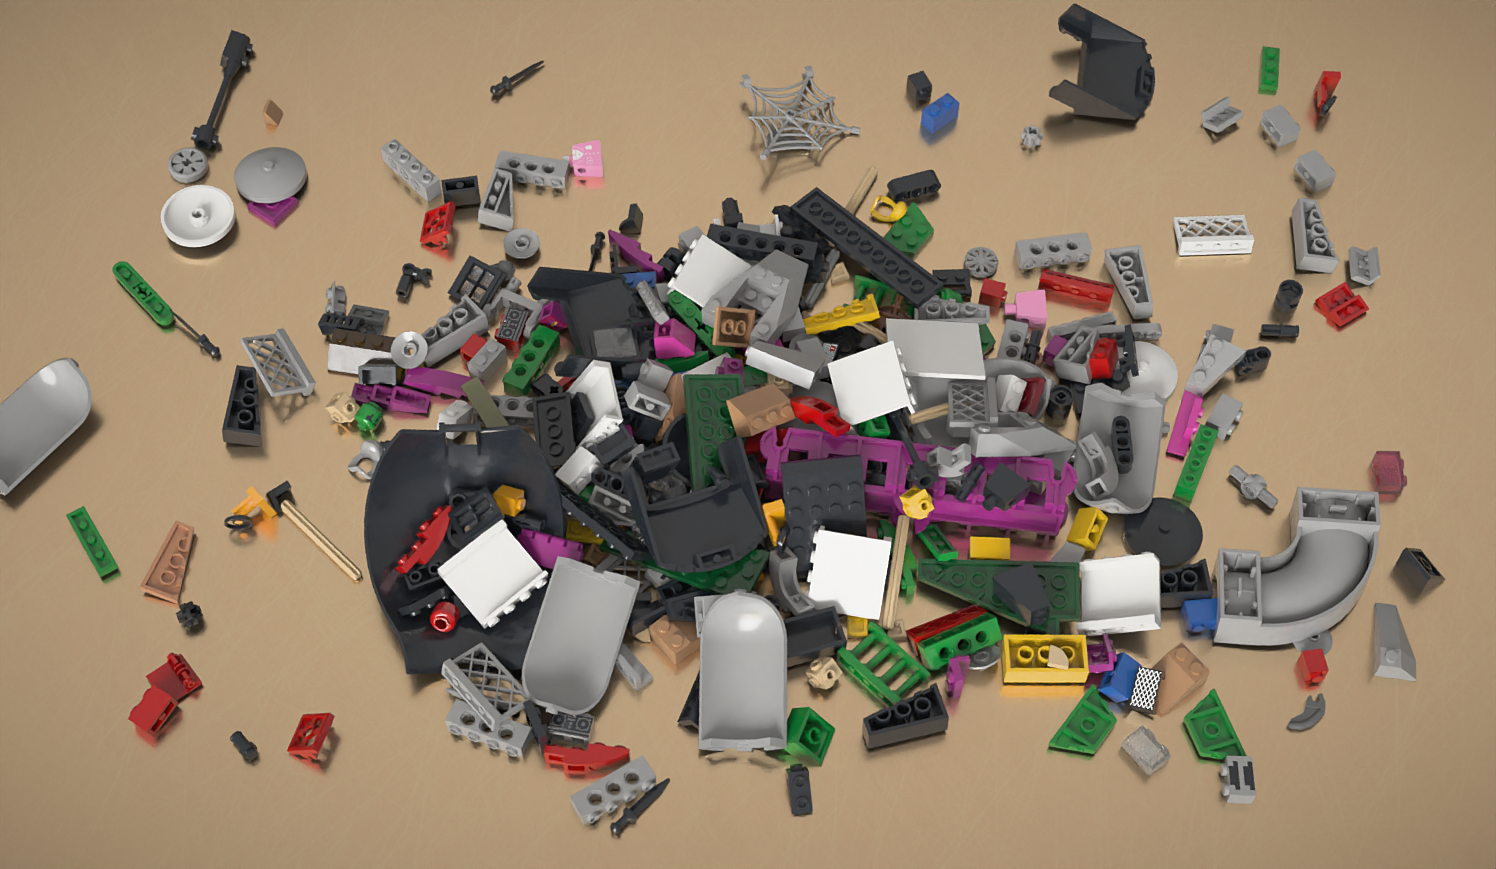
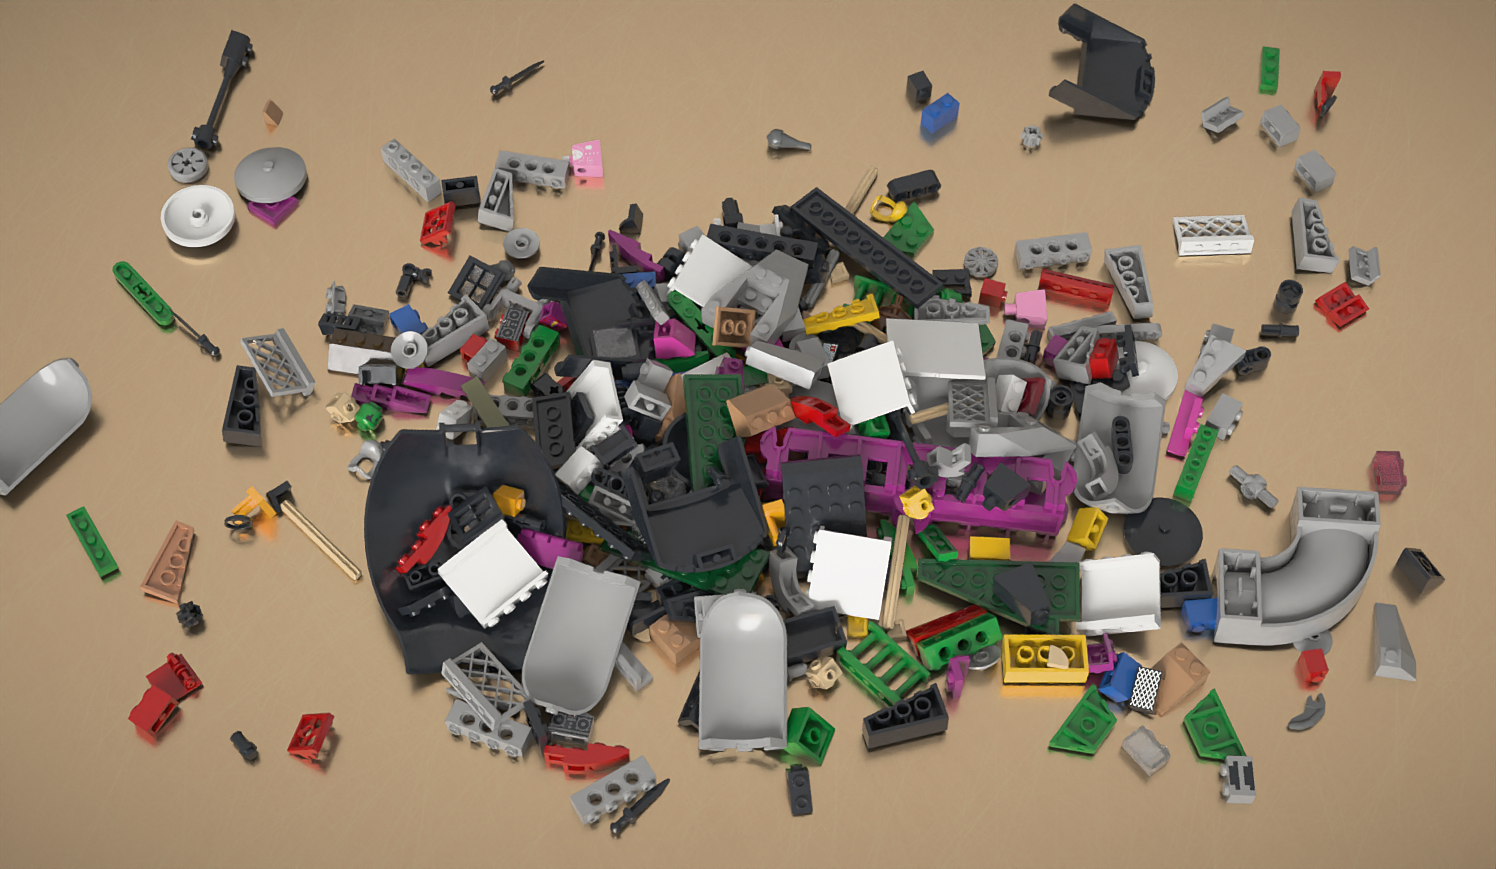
(407, 320): none -> blue brick
(444, 616): red head -> none
(790, 116): light grey animal -> none
(796, 670): none -> light grey pin

